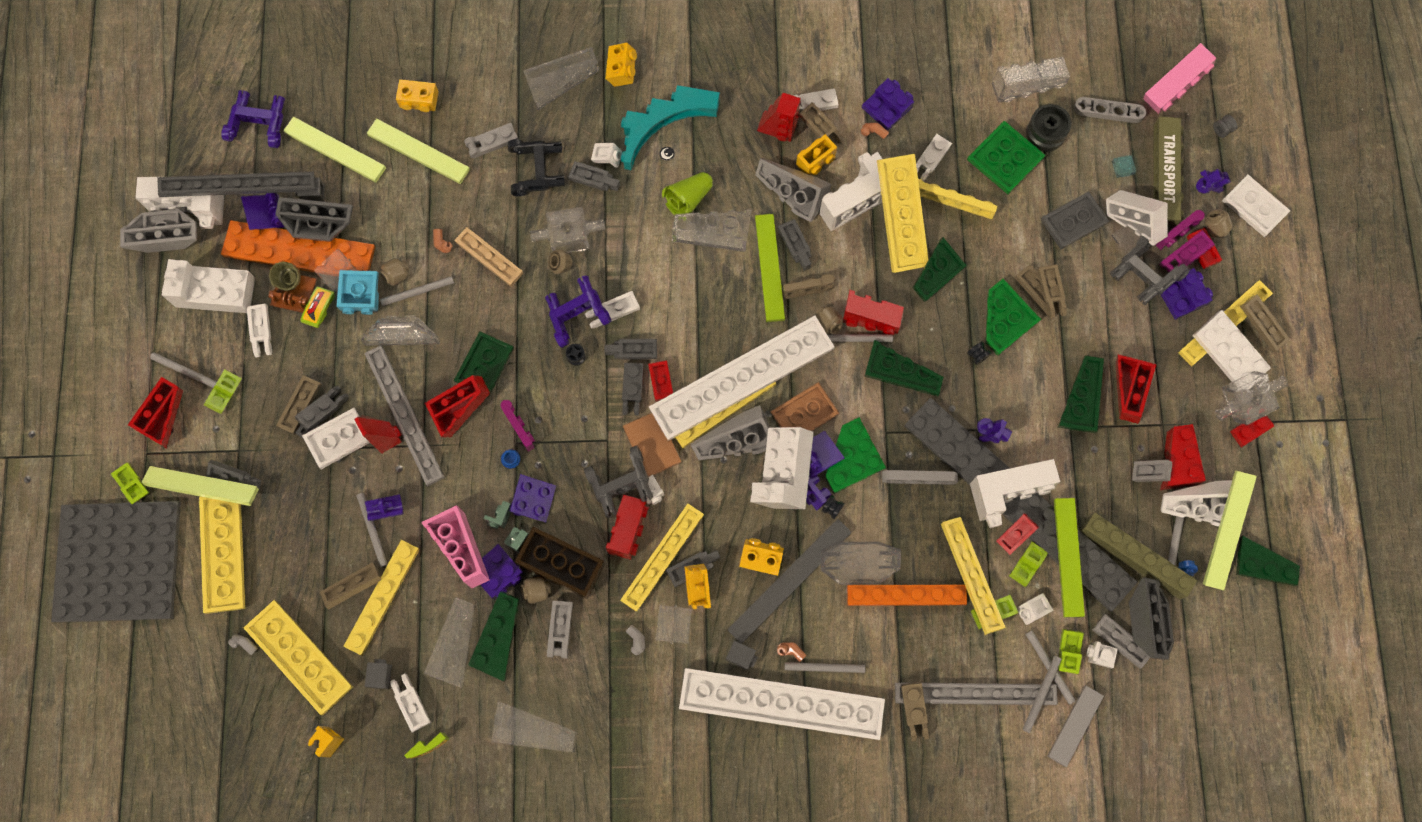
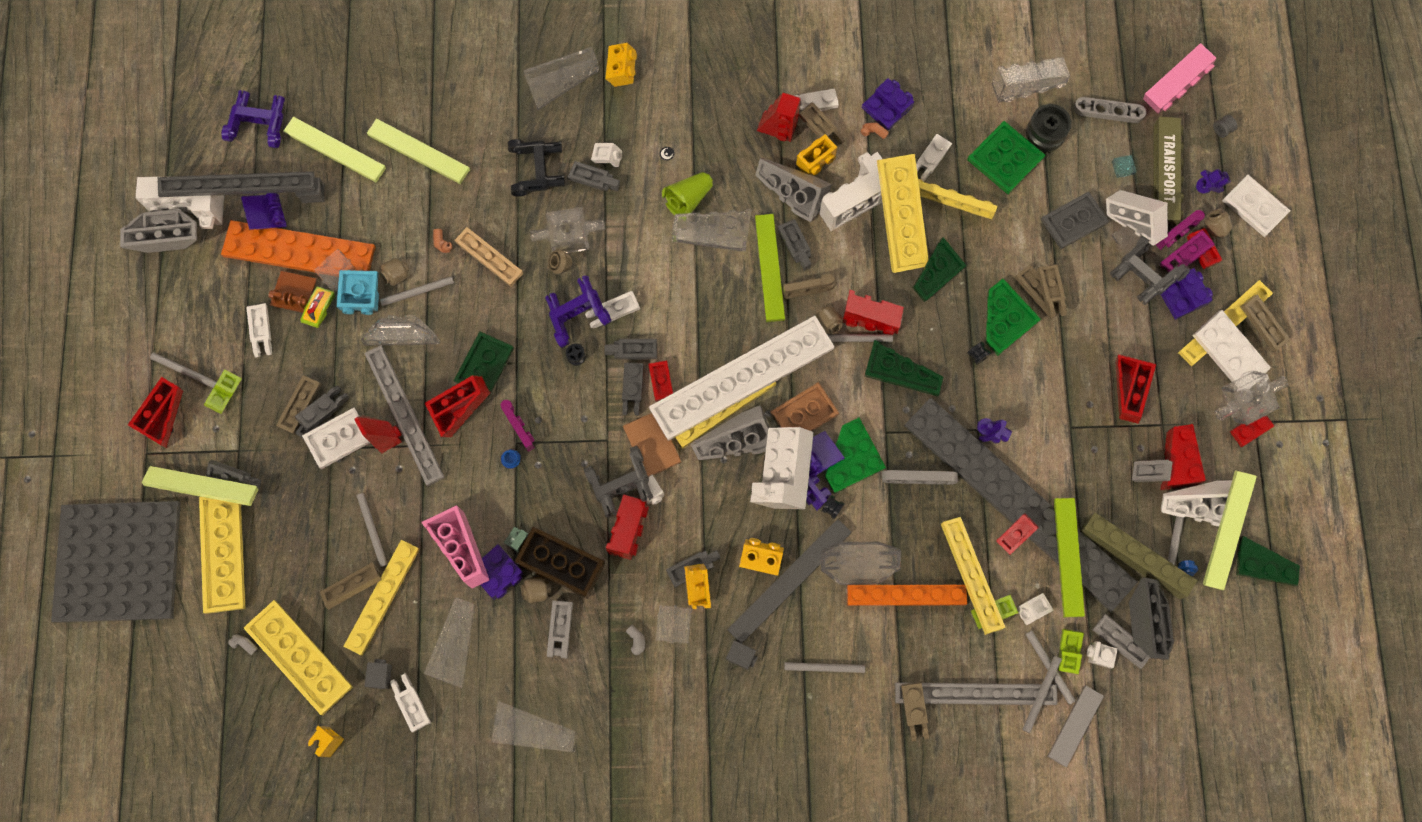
(130, 483): lime slope -> none
(207, 287): white hinge -> none
(285, 276): olive hair -> none
(313, 218): dark grey wedge -> none
(384, 507): dark purple hips -> none
(417, 95): yellow brick -> none
(422, 748): lime slope -> none
(490, 140): light grey plate -> none
(496, 639): dark green wing -> none
(502, 515): sand green bracket -> none
(532, 498): dark purple hinge -> none
(662, 557): light yellow plate -> none
(684, 103): teal arch -> none
(782, 704): white plate -> none
(791, 648): nougat arm -> none
(1000, 487): white hinge -> none
(1028, 564): lime slope -> none
(1083, 403): dark green wing -> none

